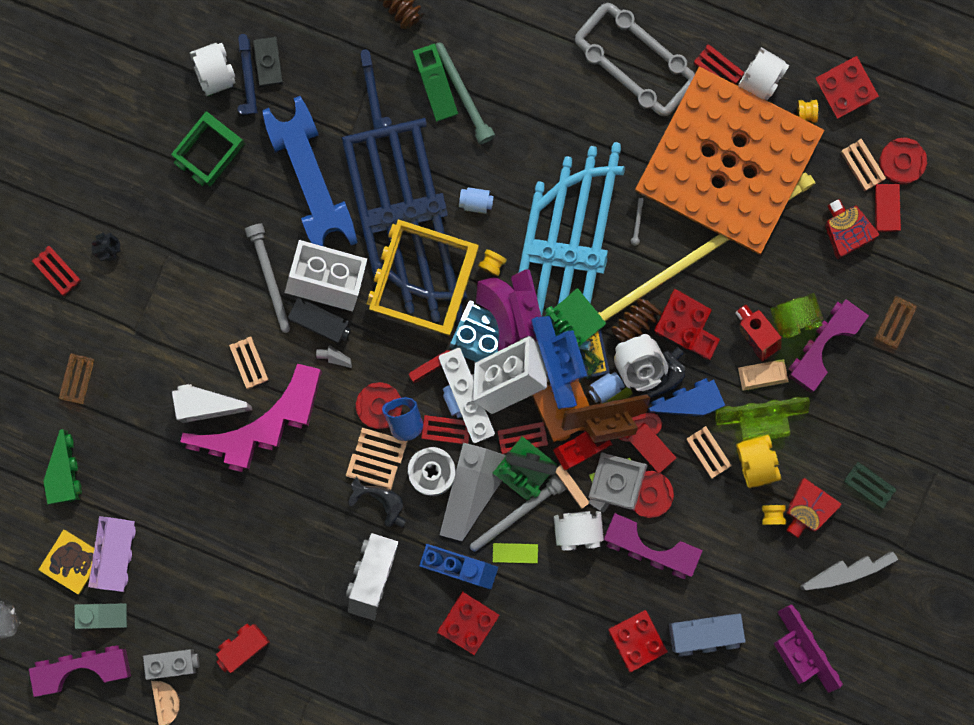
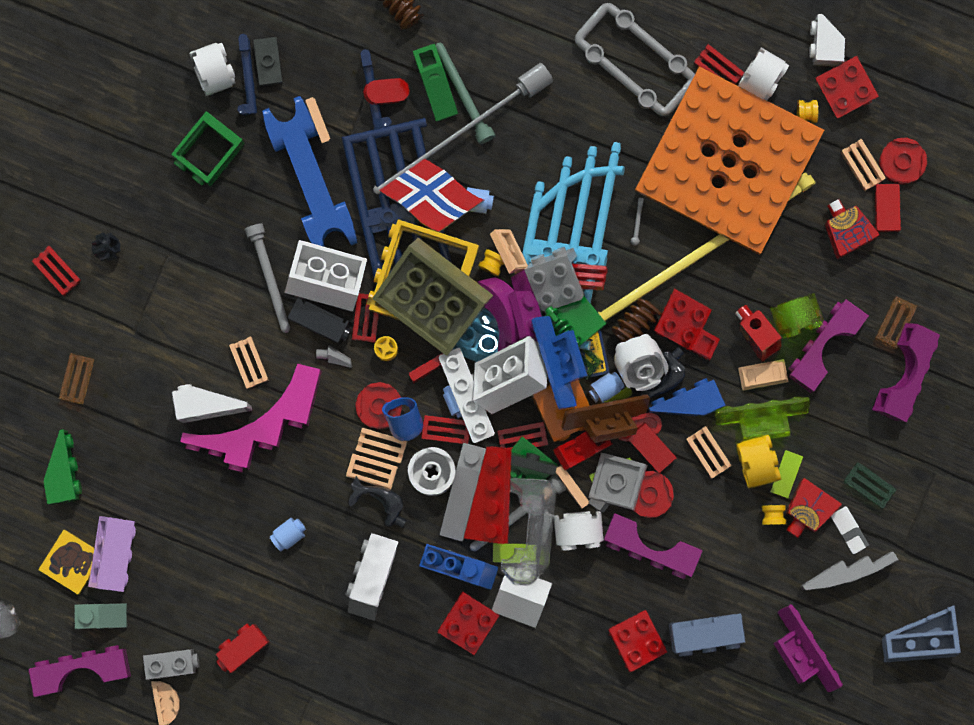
(288, 534): none -> light blue brick
(317, 119): none -> light nougat tile
(364, 337): none -> red tile
(383, 343): none -> yellow wheel
(386, 91): none -> red tile
(429, 190): none -> flag
(432, 296): none -> olive slope
(490, 505): none -> red wing
(509, 250): none -> light nougat tile
(522, 601): none -> white slope
(538, 500): none -> clear windscreen
(554, 279): none -> light grey bracket
(591, 272): none -> red tile
(788, 471): none -> lime sticker
(828, 43): none -> white slope
(849, 530): none -> white sticker
(918, 347): none -> magenta arch
(925, 639): none -> sand blue wedge

